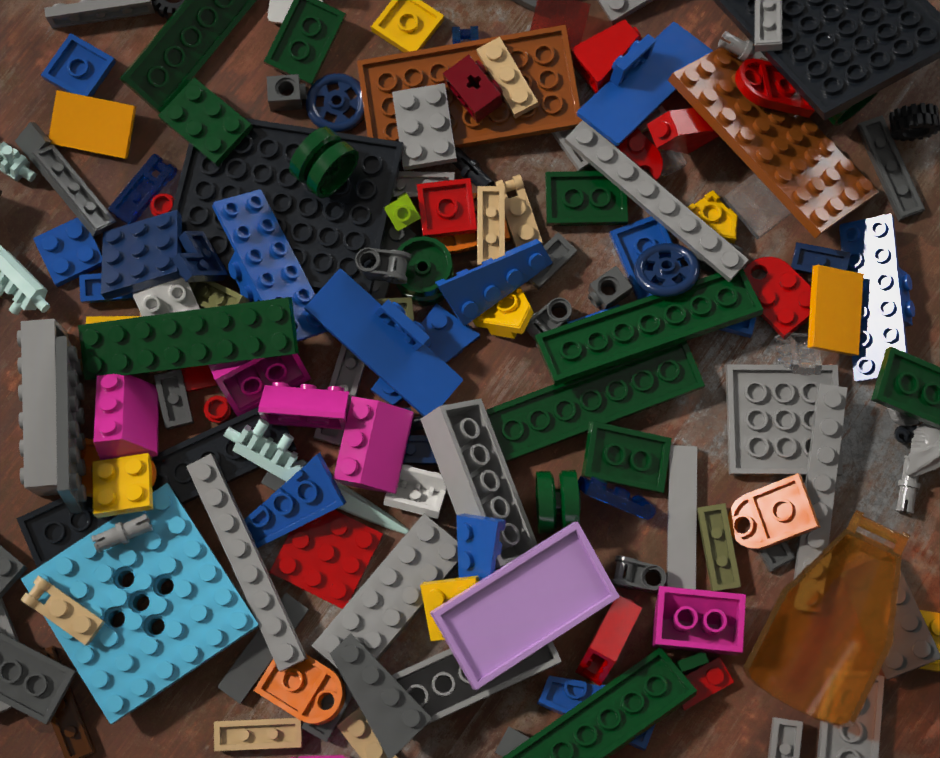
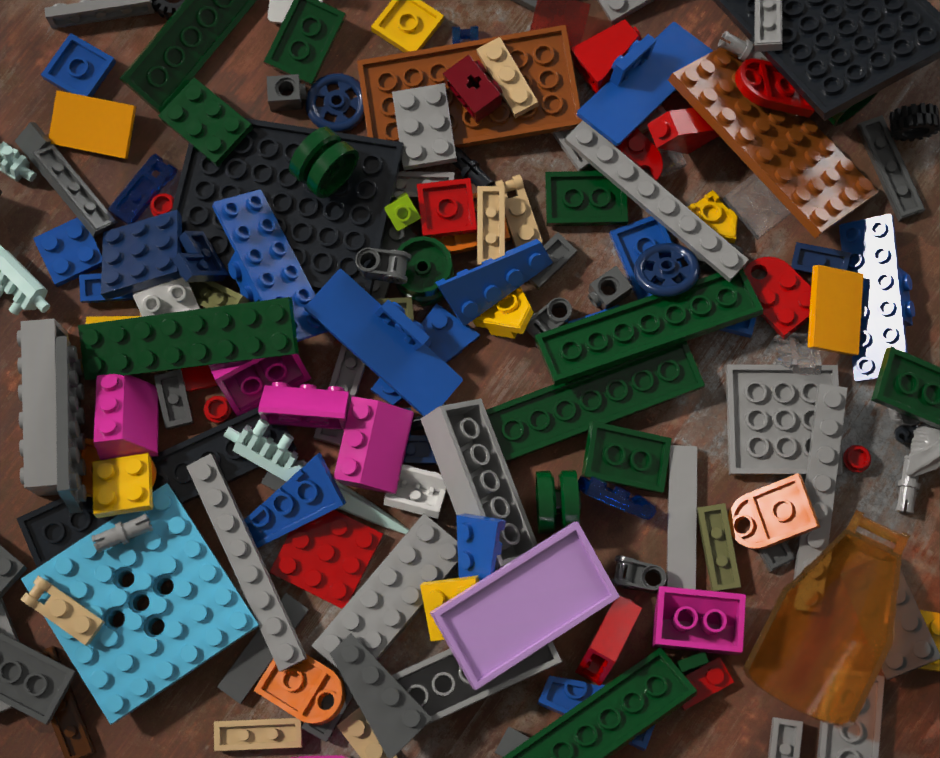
(856, 458): none -> red plate

